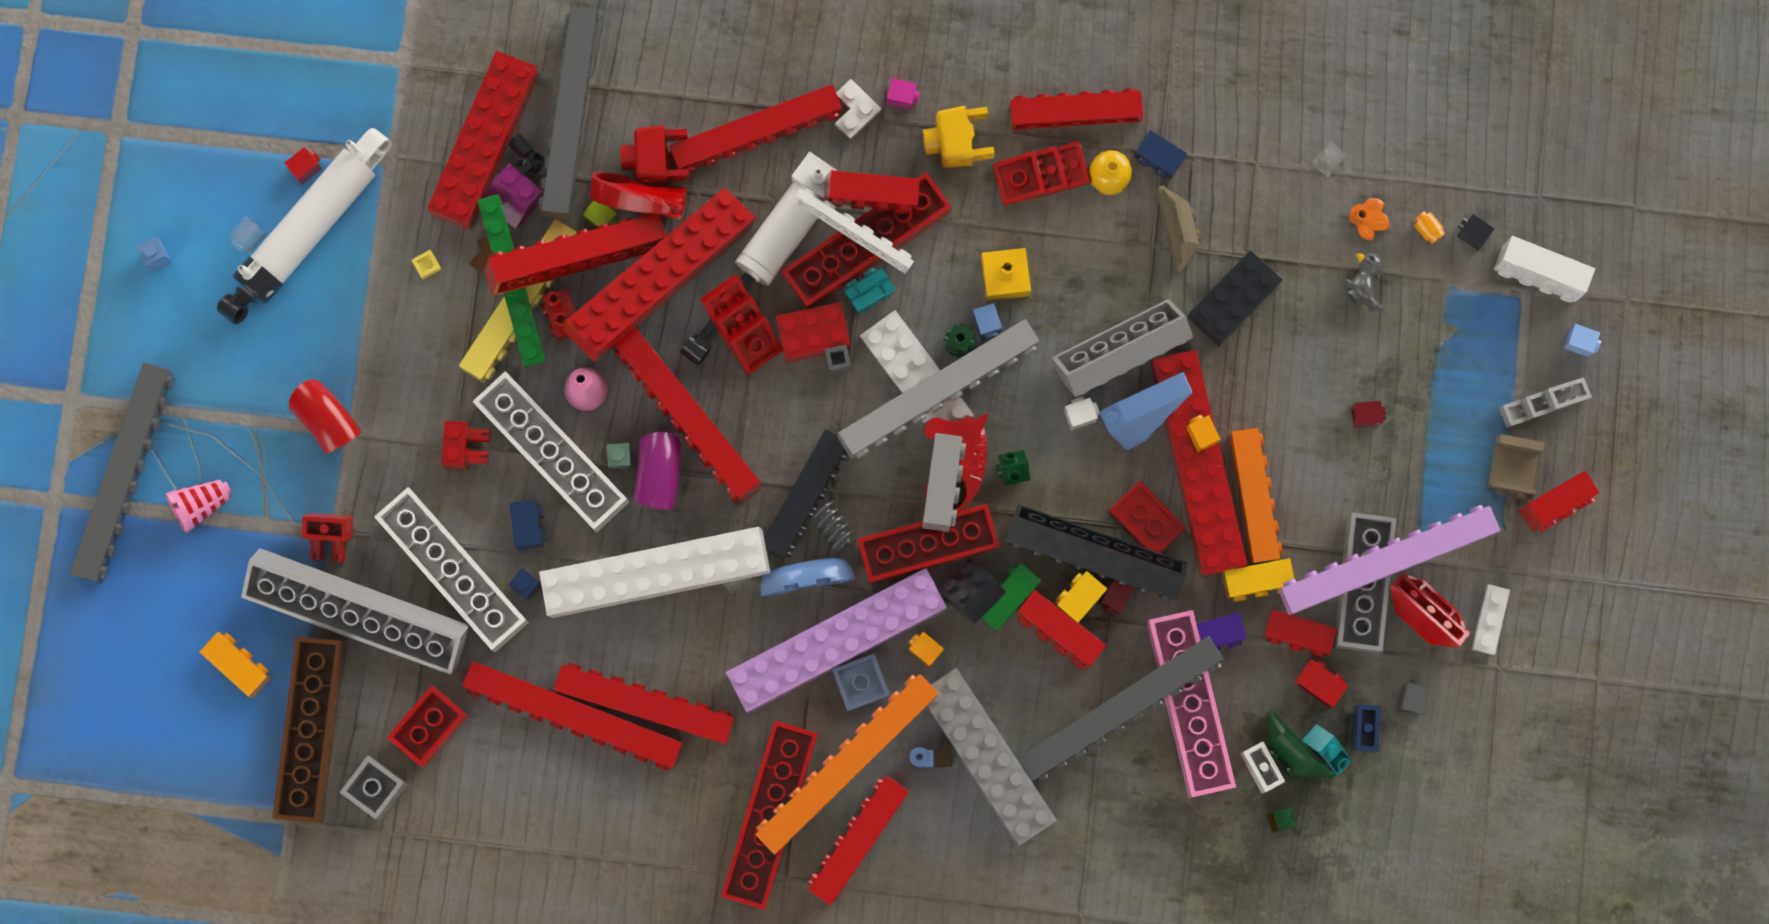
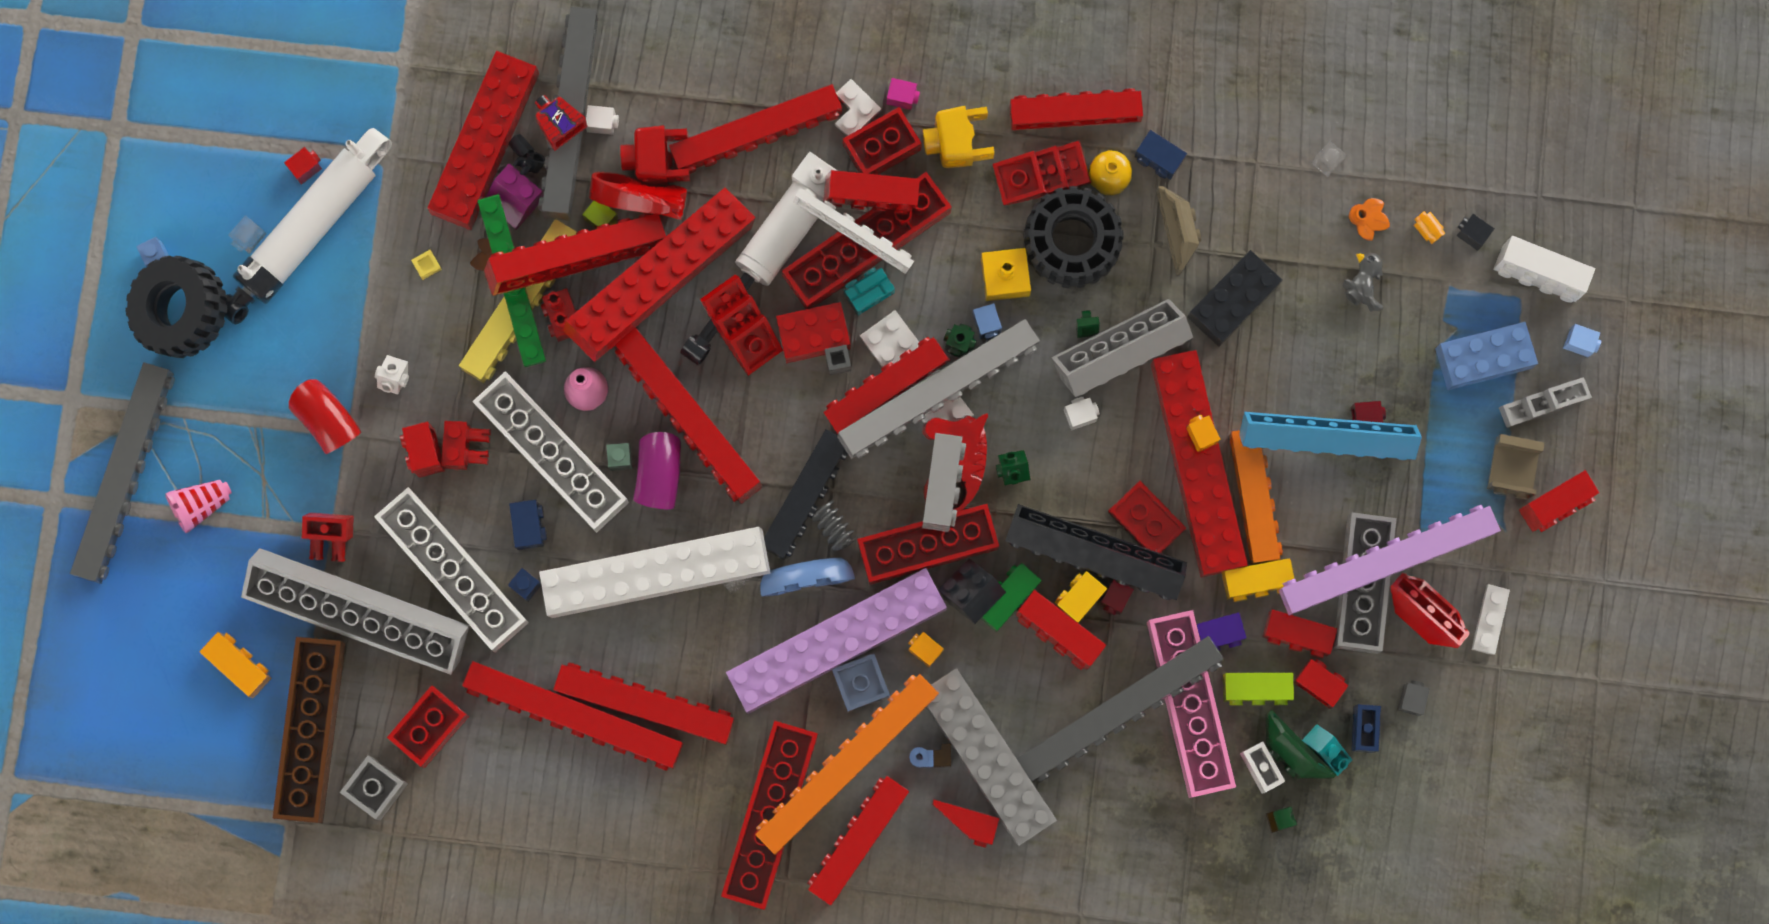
(150, 301): none -> black tyre
(392, 375): none -> white brick
(422, 448): none -> red brick
(558, 121): none -> red torso
(601, 120): none -> white brick
(882, 143): none -> red brick
(887, 385): none -> red brick
(973, 824): none -> red slope
(1079, 206): none -> black tyre
(1087, 325): none -> dark green tile
(1139, 415): medium blue wedge -> none
(1258, 688): none -> lime brick
(1330, 436): none -> dark azure brick
(1486, 356): none -> medium blue brick

